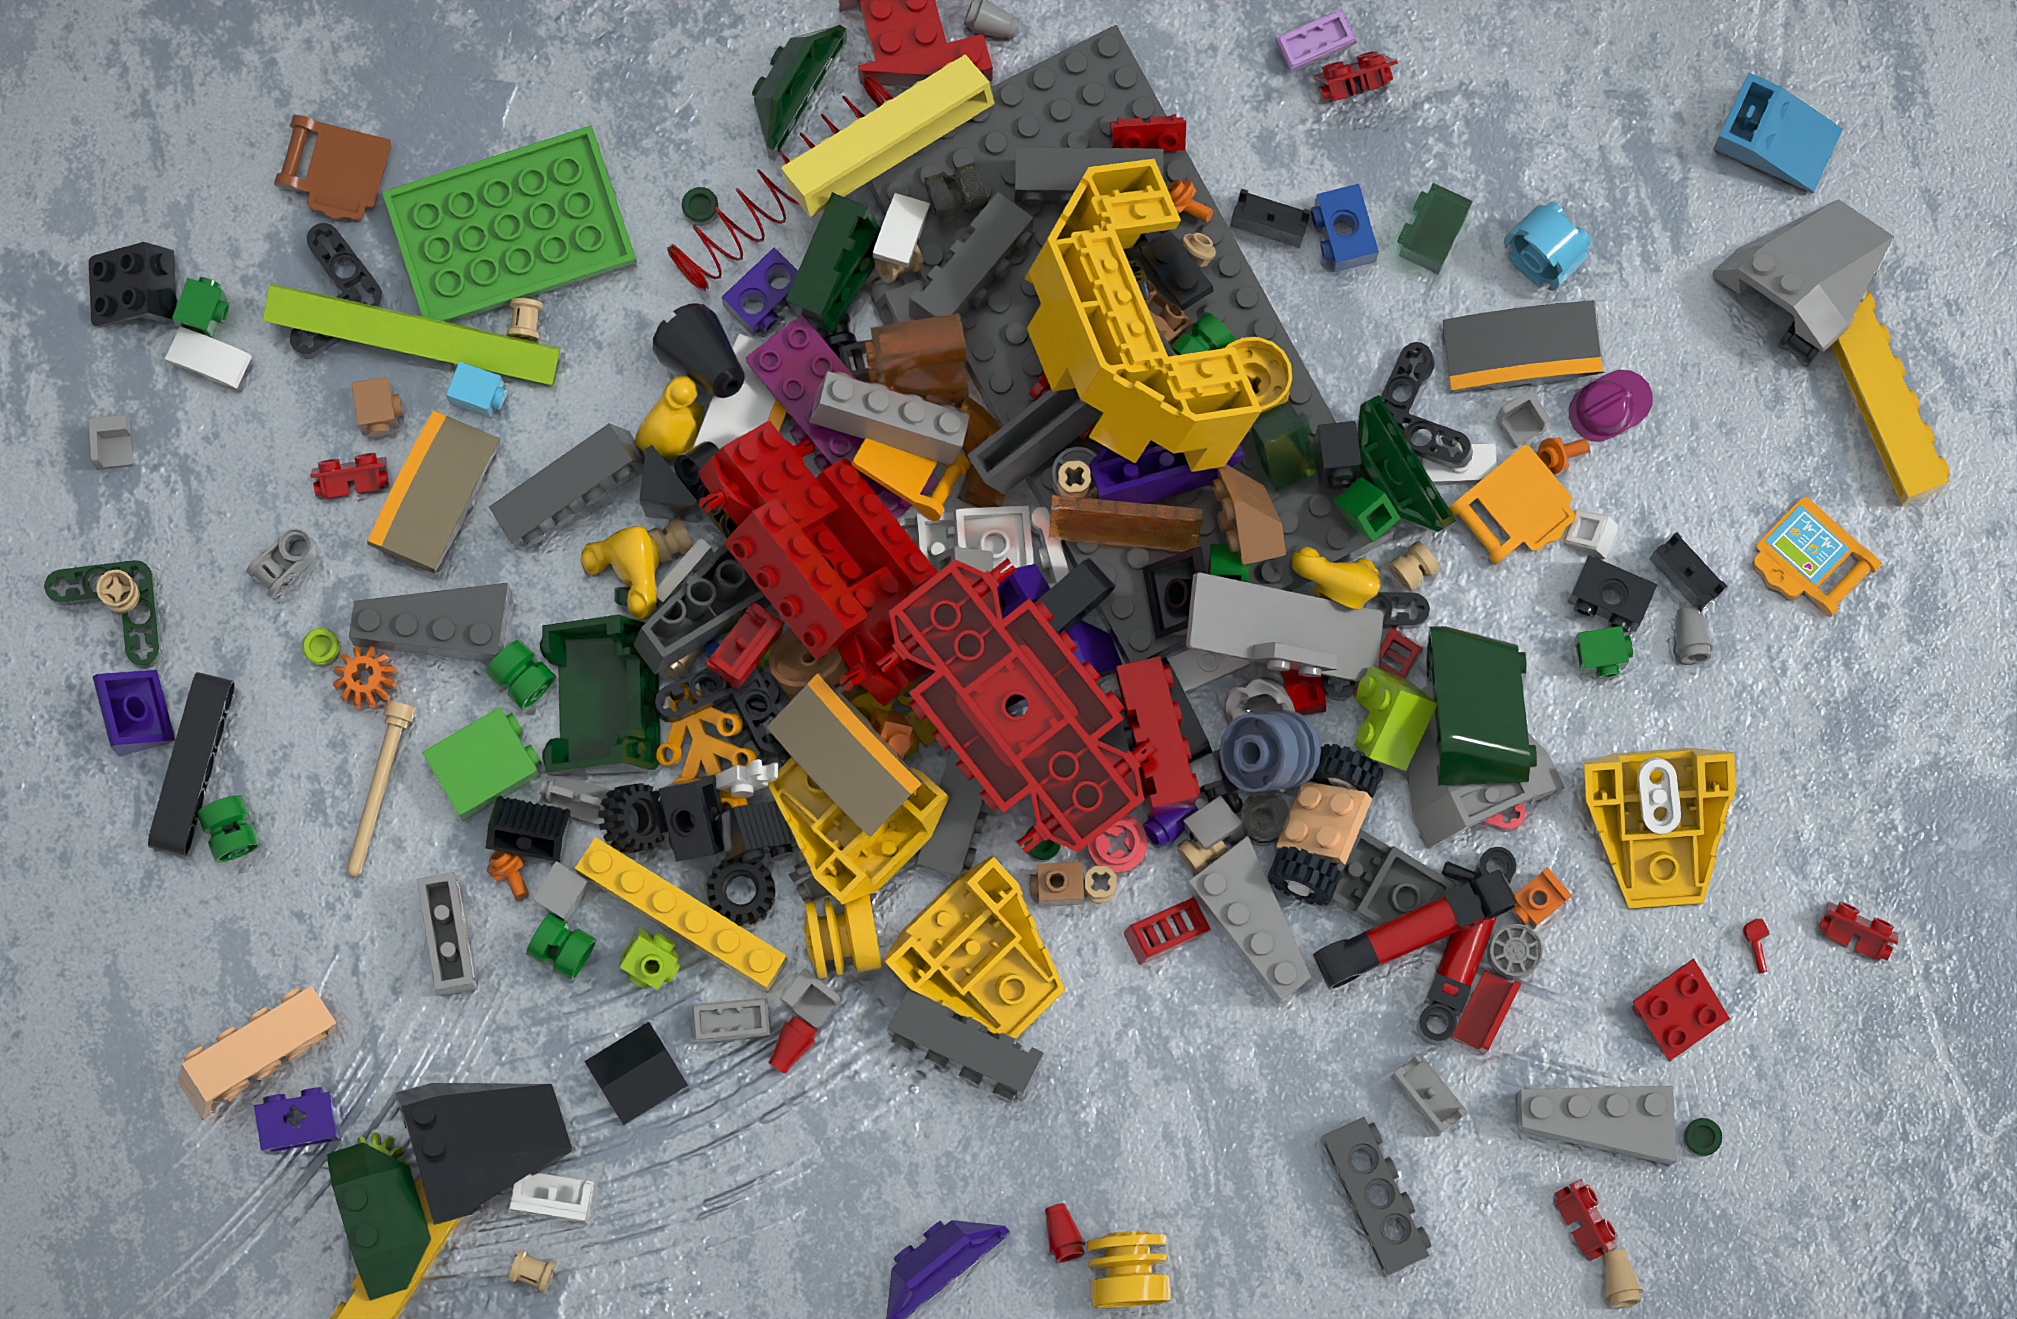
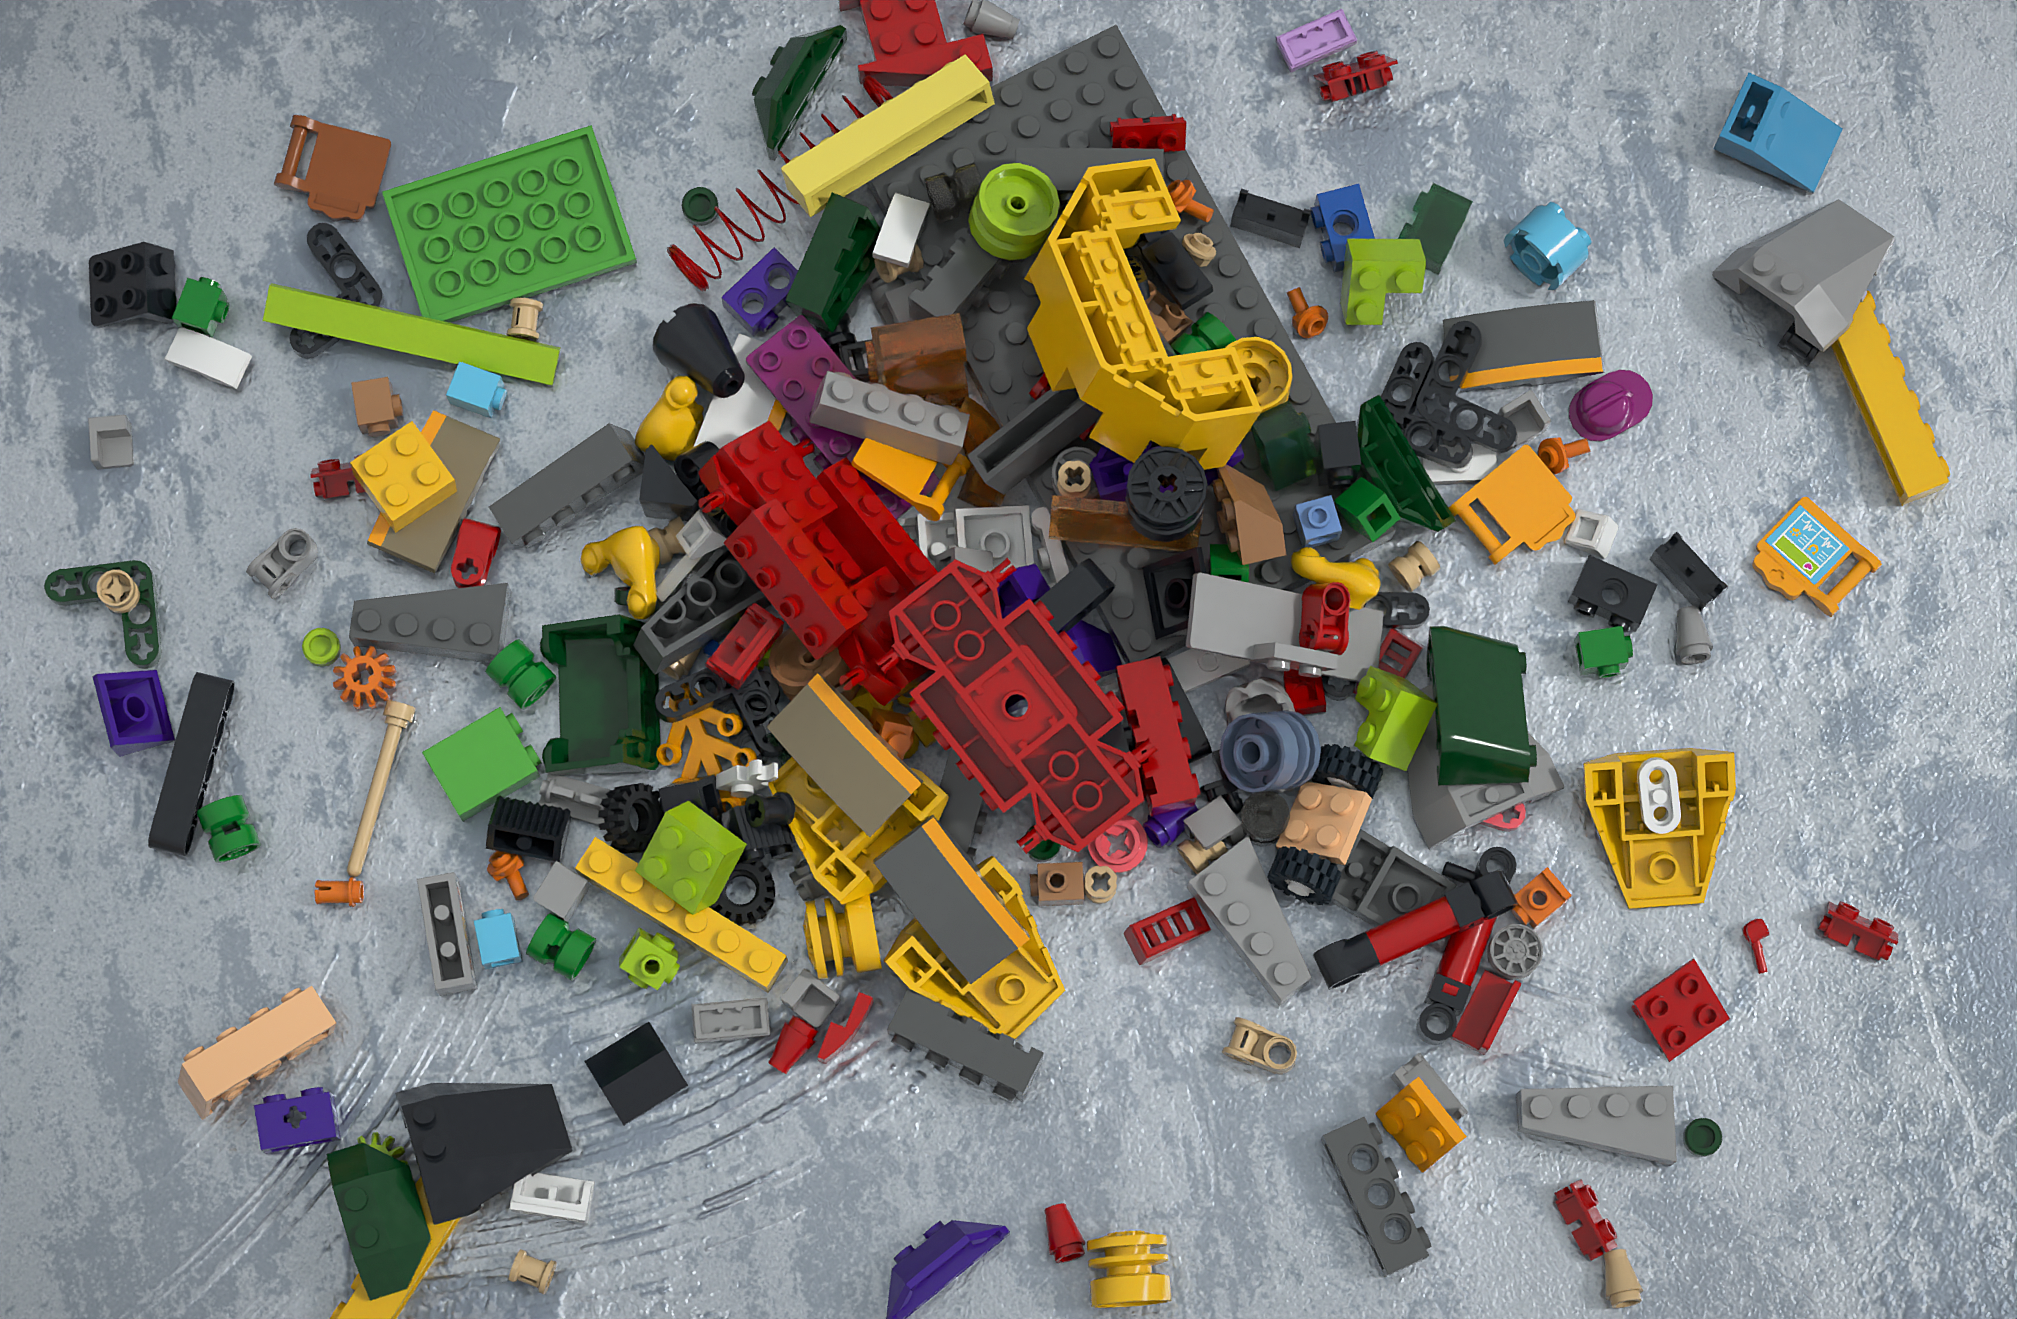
(340, 892): none -> orange pin
(403, 476): none -> yellow brick
(475, 549): none -> red piece
(497, 939): none -> medium azure brick
(690, 857): none -> lime brick
(700, 536): none -> white slope
(764, 810): none -> black bush
(838, 1036): none -> red slope
(951, 899): none -> dark grey slope
(1013, 211): none -> lime wheel
(1165, 514): none -> black wheel
(1258, 1046): none -> tan piece
(1308, 320): none -> orange plate
(1317, 522): none -> medium blue brick
(1325, 619): none -> red piece
(1375, 269): none -> lime brick
(1420, 1125): none -> light orange plate
(1449, 392): none -> black beam

